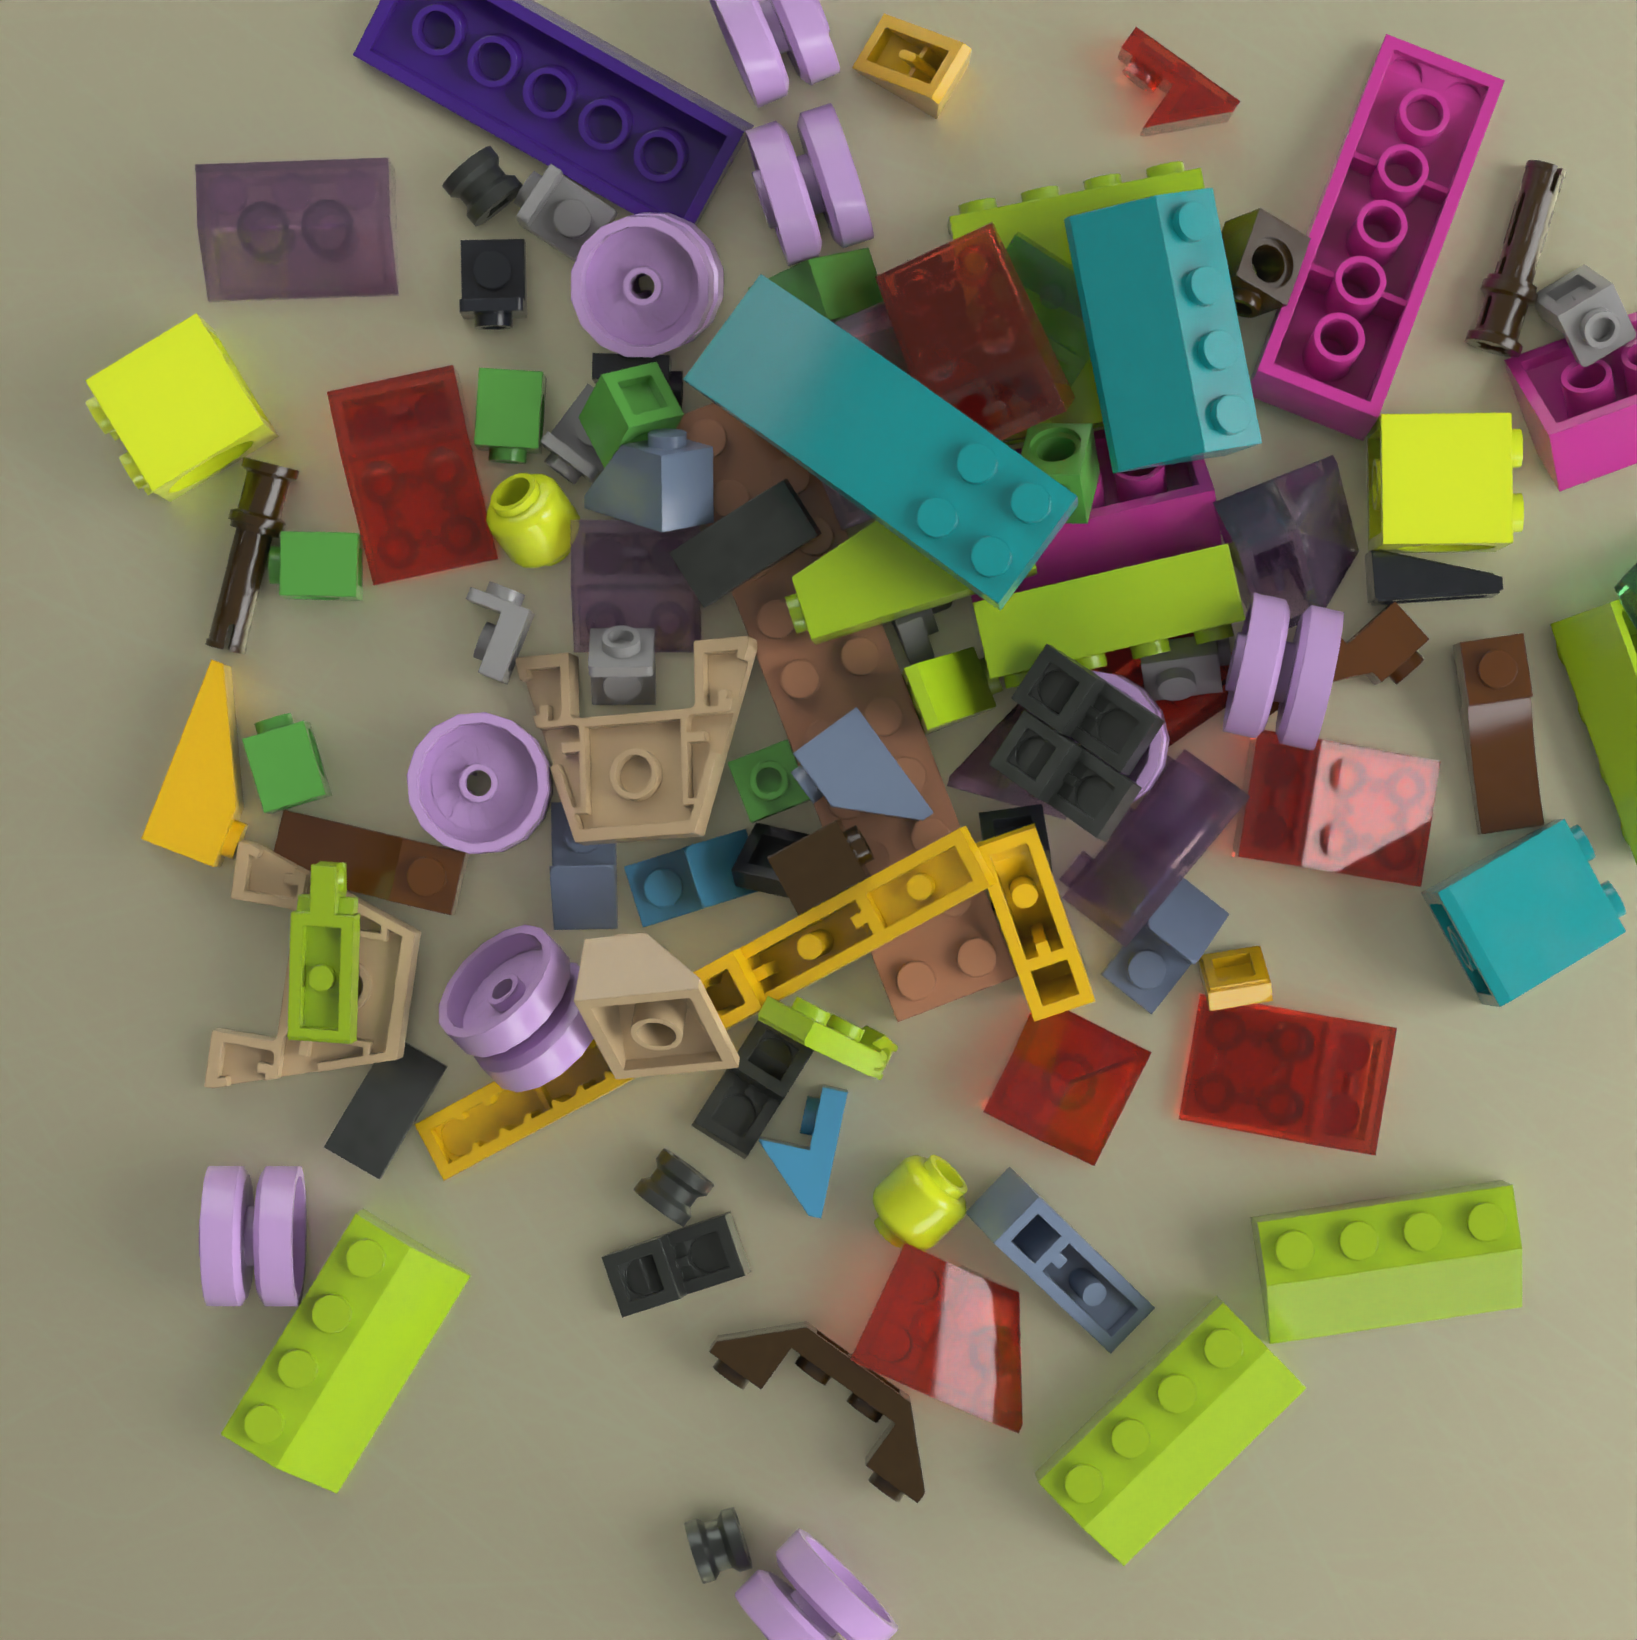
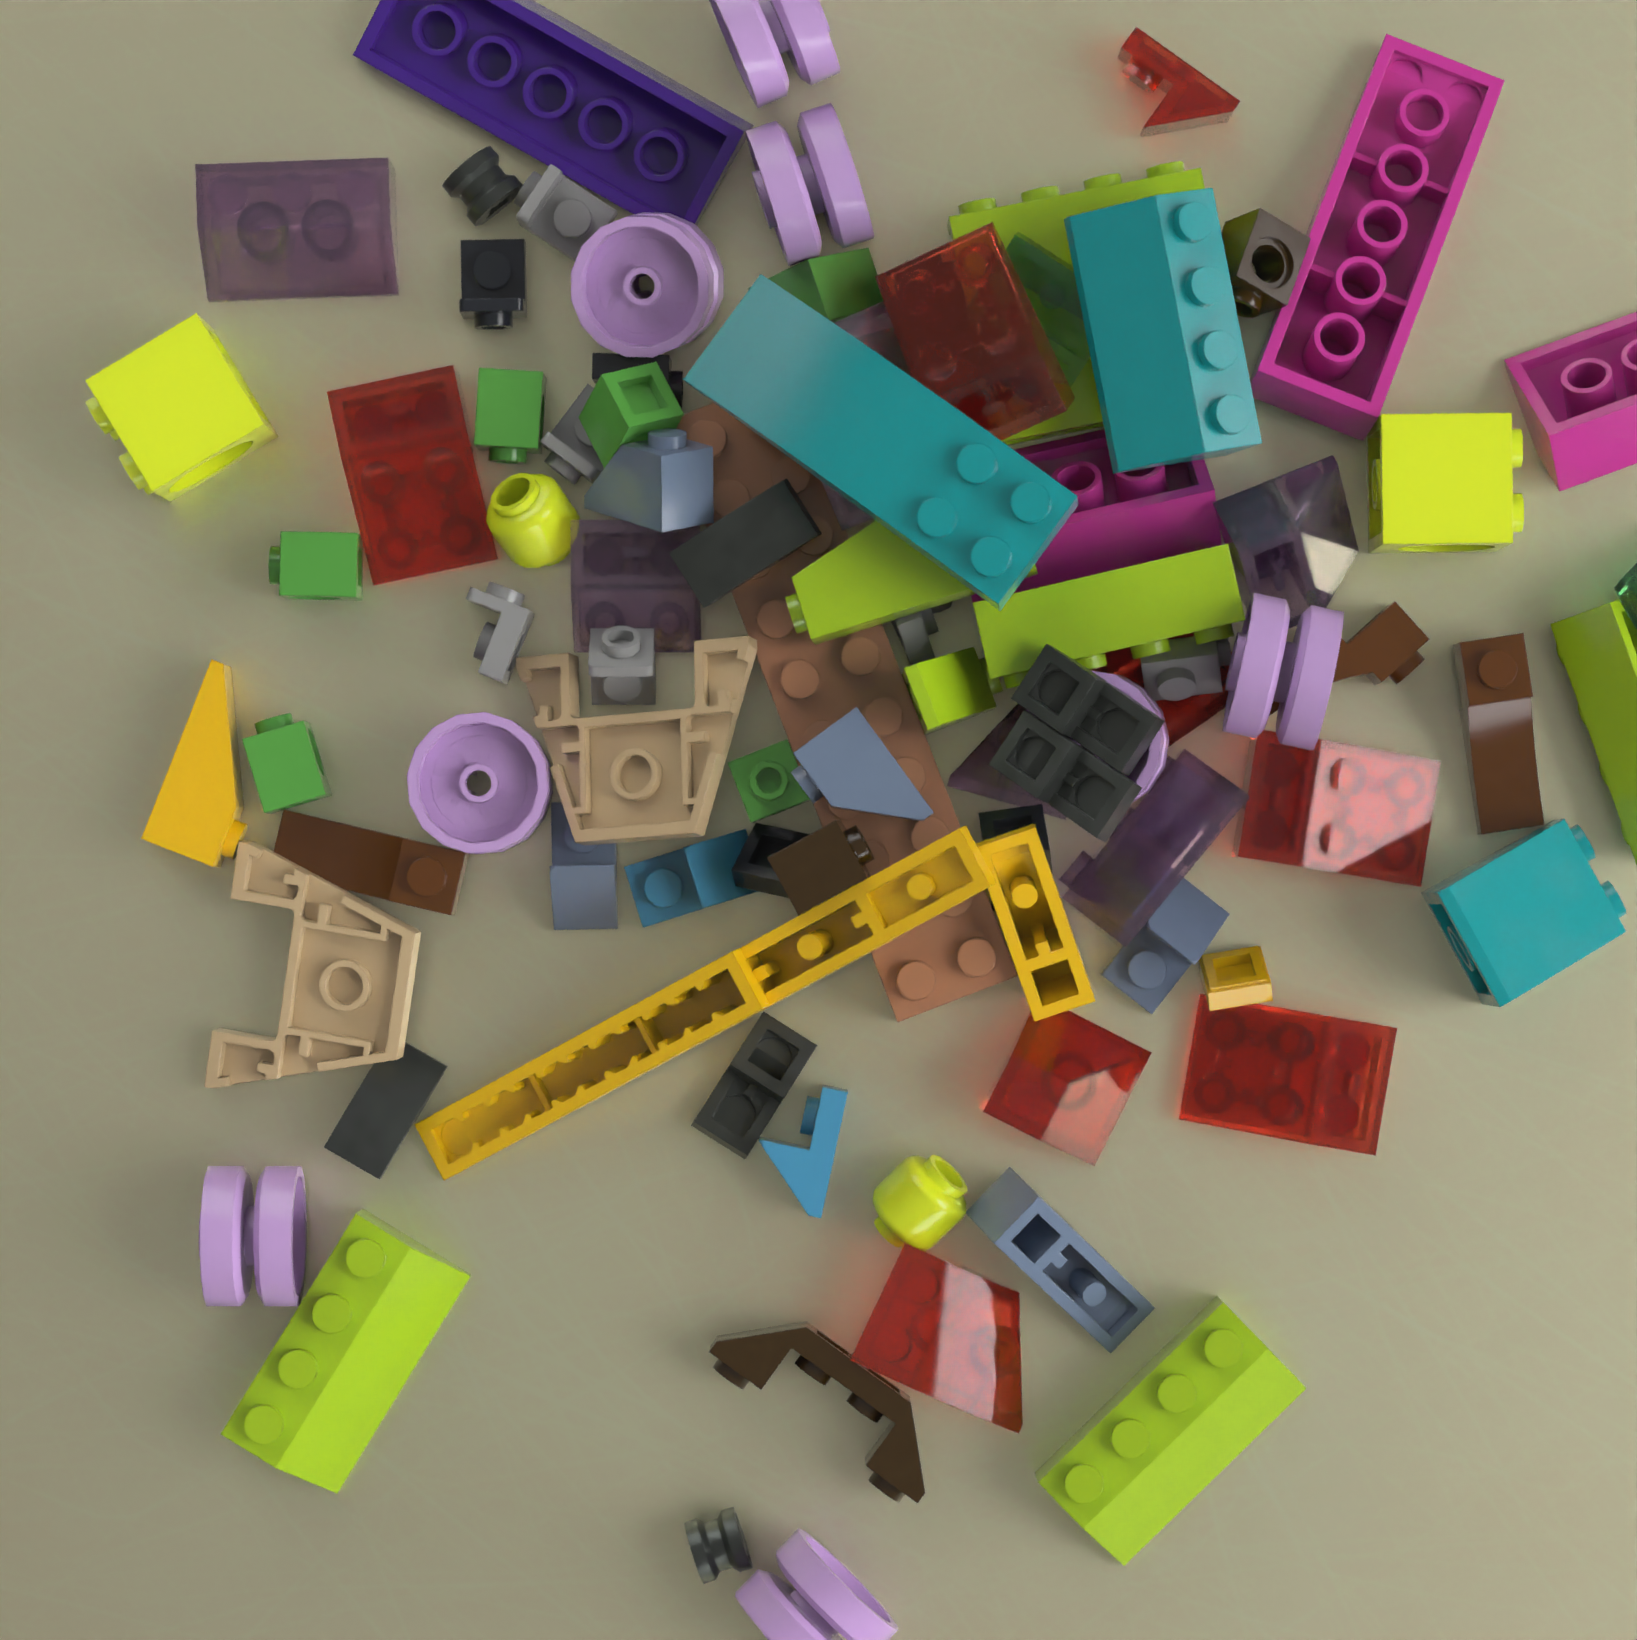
(256, 524): dark brown pin -> none
(324, 959): lime hinge -> none
(516, 1009): lavender wheel -> none
(648, 1010): tan slope -> none
(673, 1187): pearl dark grey wheel -> none
(676, 1264): pearl dark grey slope -> none
(830, 1035): lime hinge -> none
(913, 63): yellow slope -> none
(1069, 457): bright green brick -> none
(1389, 1261): lime slope -> none
(1419, 580): black slope -> none
(1511, 286): dark brown pin -> none
(1587, 314): light grey bracket -> none

